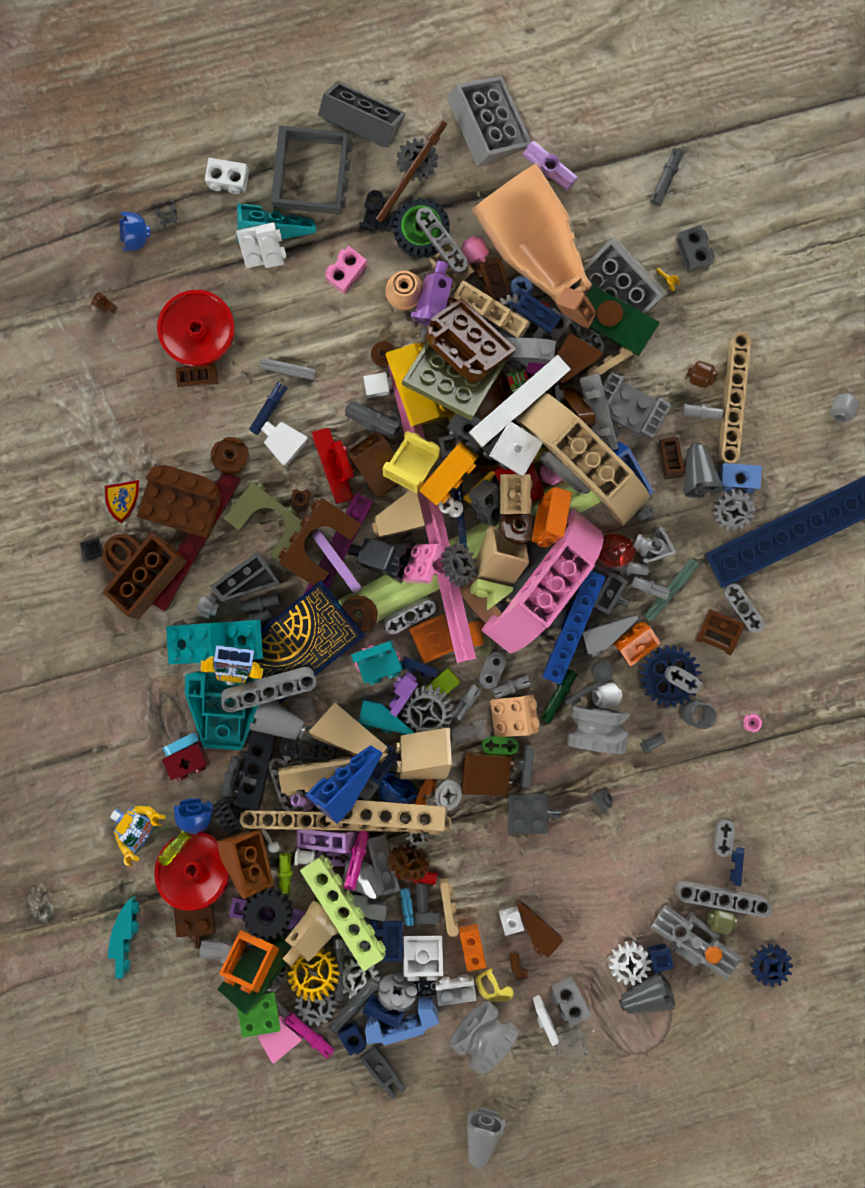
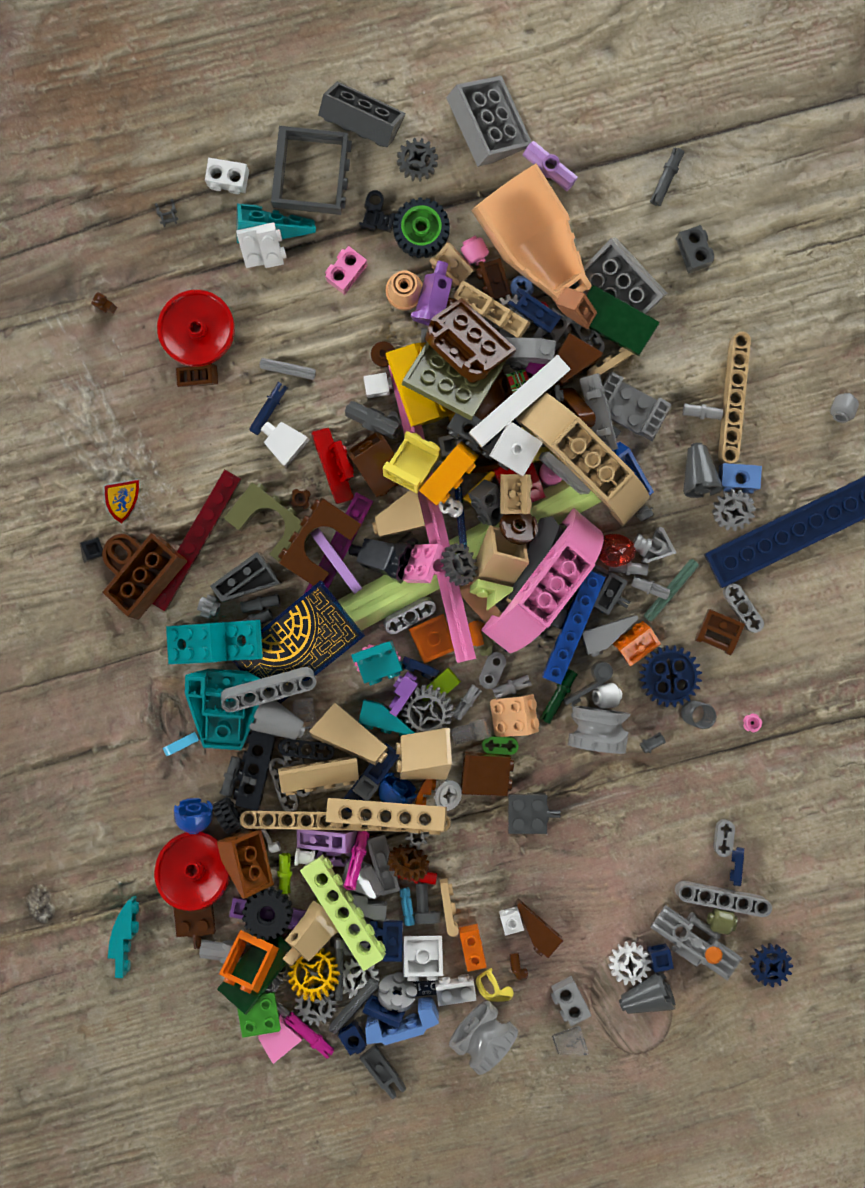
(133, 231): blue cylinder -> none
(134, 829): torso -> none
(174, 848): clear neon green axle -> none
(175, 766): dark red brick -> none
(180, 500): reddish brown plate -> none
(227, 447): reddish brown plate -> none
(232, 665): torso -> none
(302, 801): lavender pin -> none
(340, 791): blue wedge -> none
(368, 610): reddish brown plate -> none
(432, 139): reddish brown bar -> none
(444, 239): light grey beam -> none
(483, 1134): light grey cone -> none
(526, 765): dark grey plate -> none
(544, 1020): white plate -> none
(551, 517): orange window -> none
(603, 800): dark grey plate -> none
(609, 313): reddish brown piece -> none
(670, 279): yellow hand -> none
(671, 474): reddish brown slope -> none
(684, 676): light grey beam -> none
(702, 374): reddish brown head -> none

